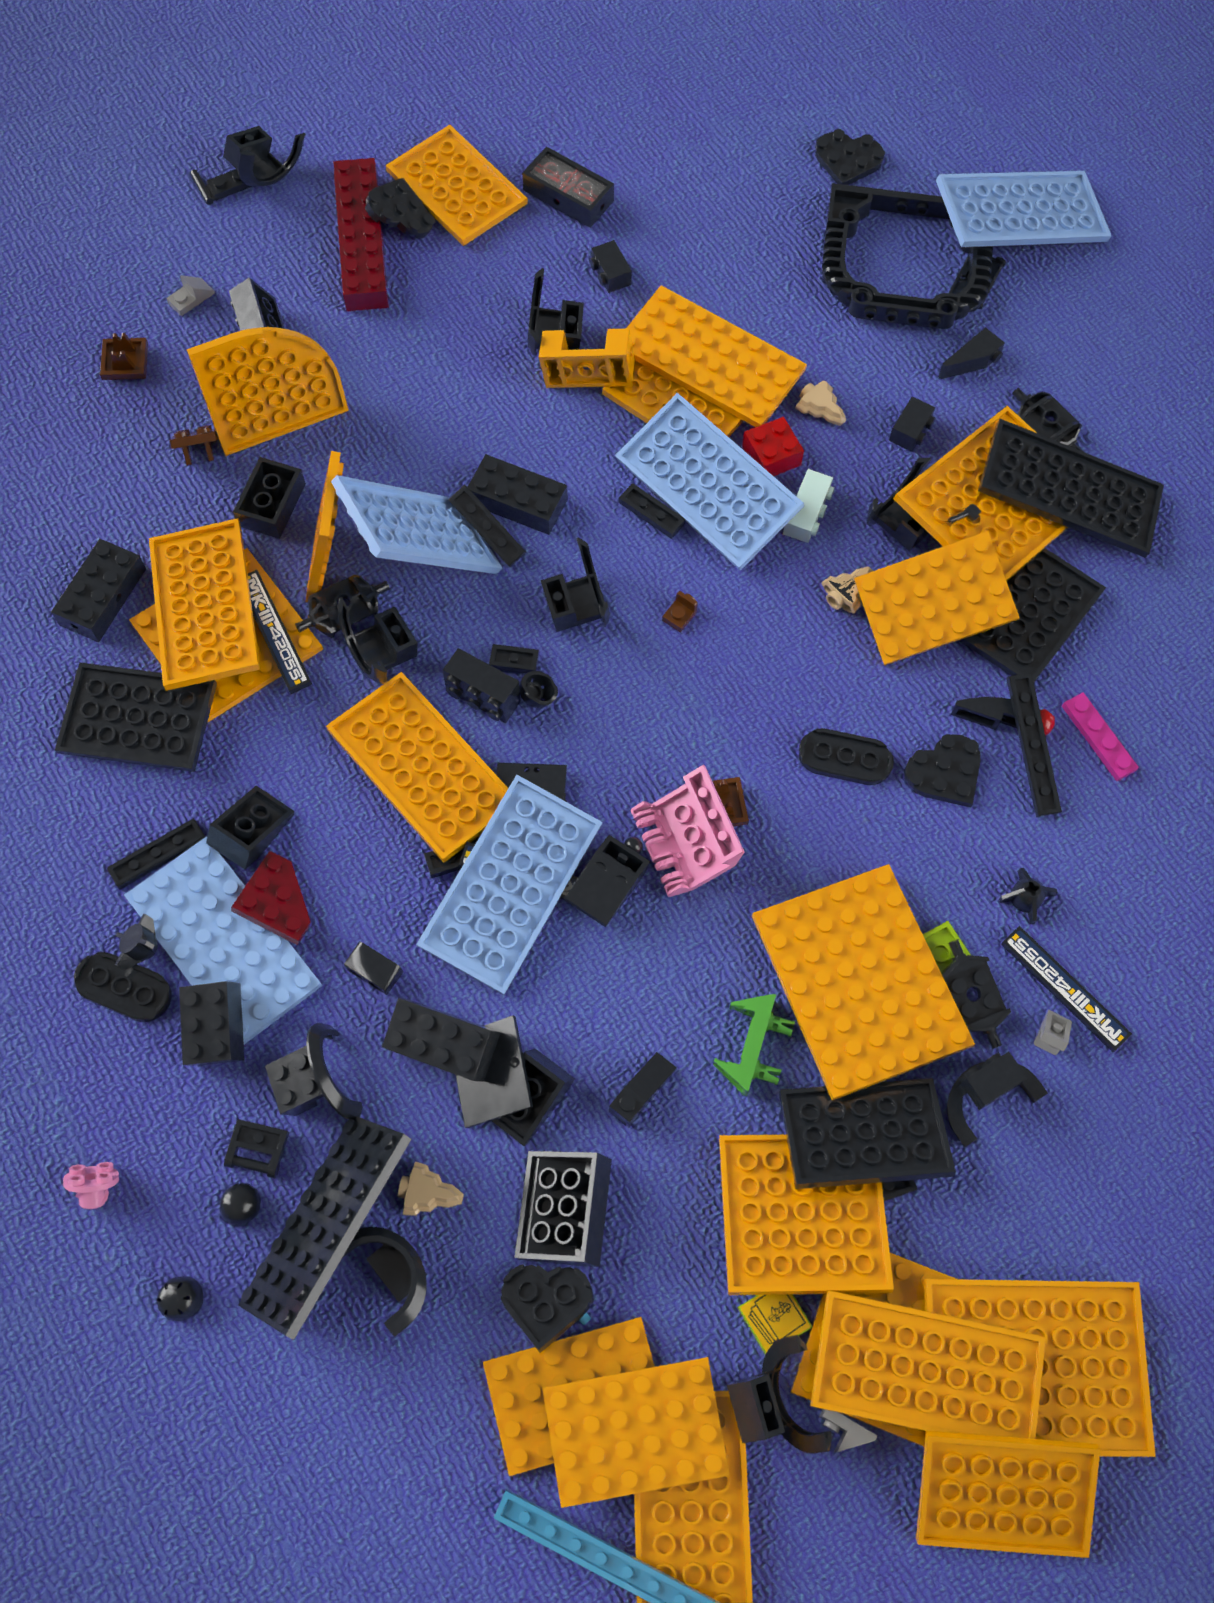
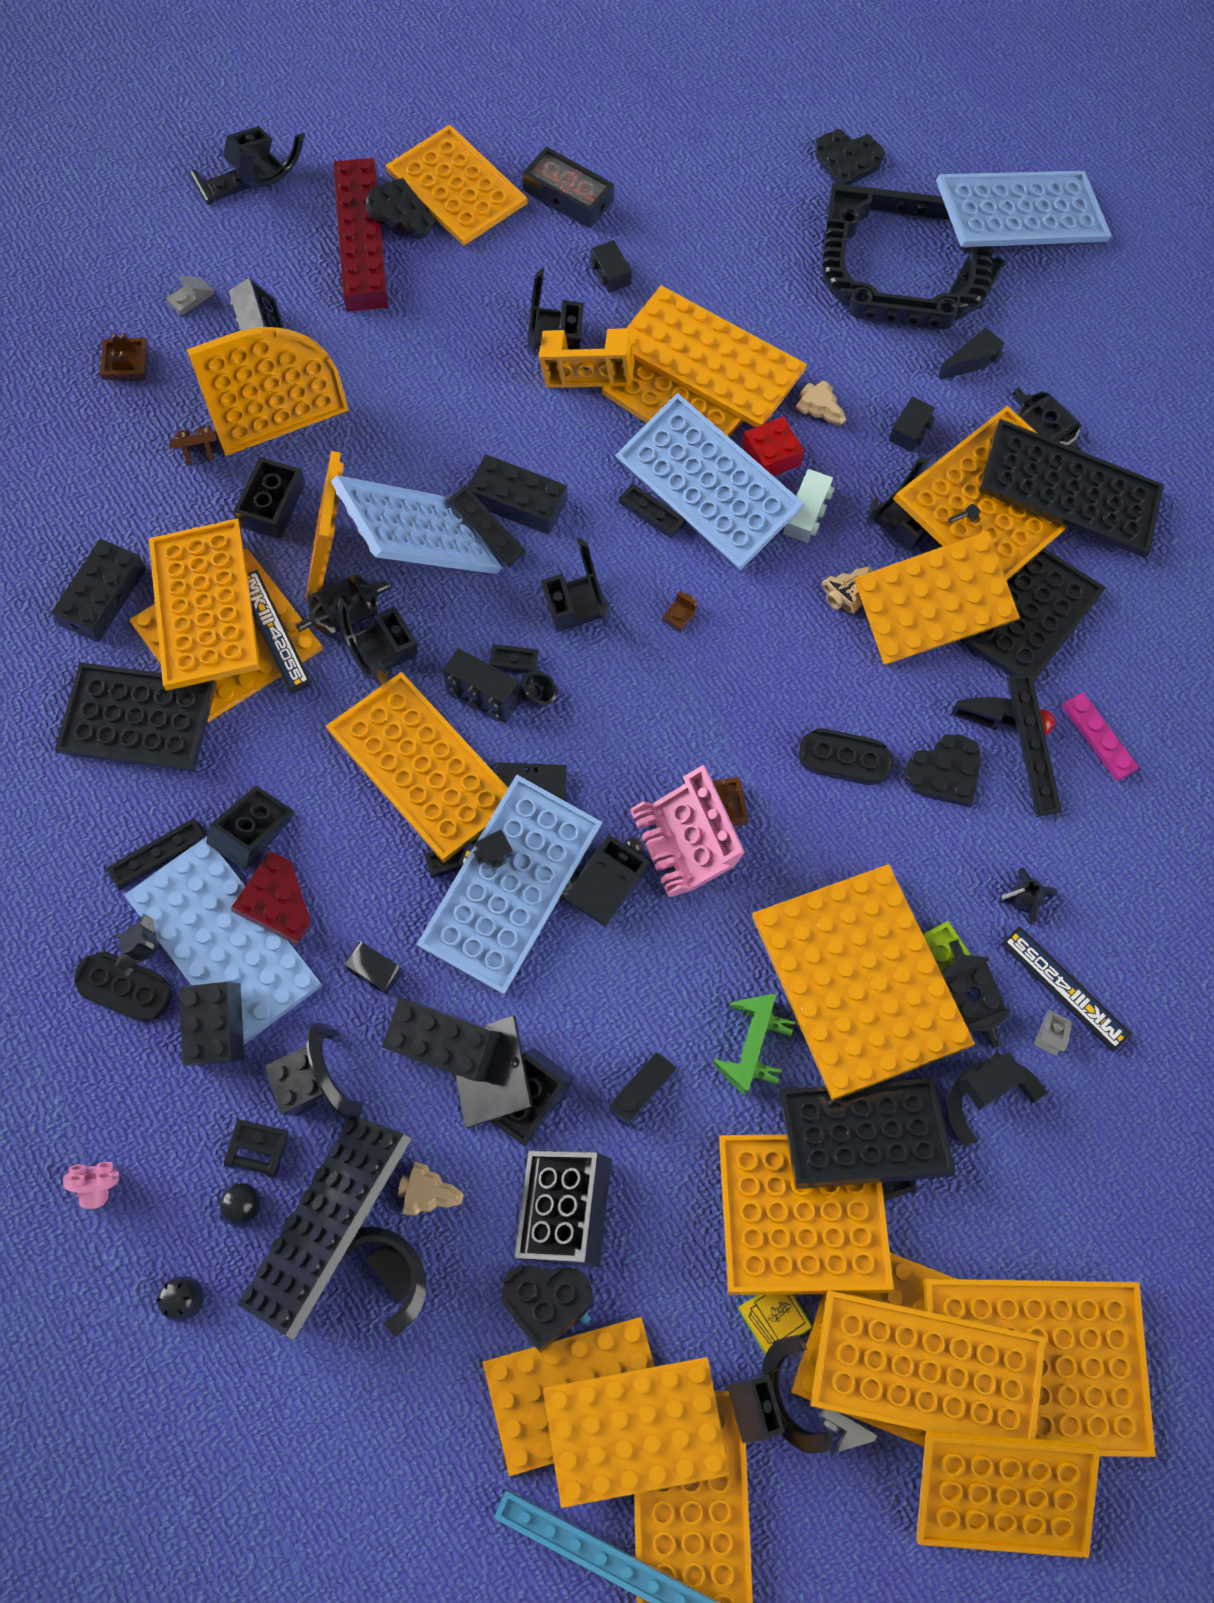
(493, 850): none -> black brick

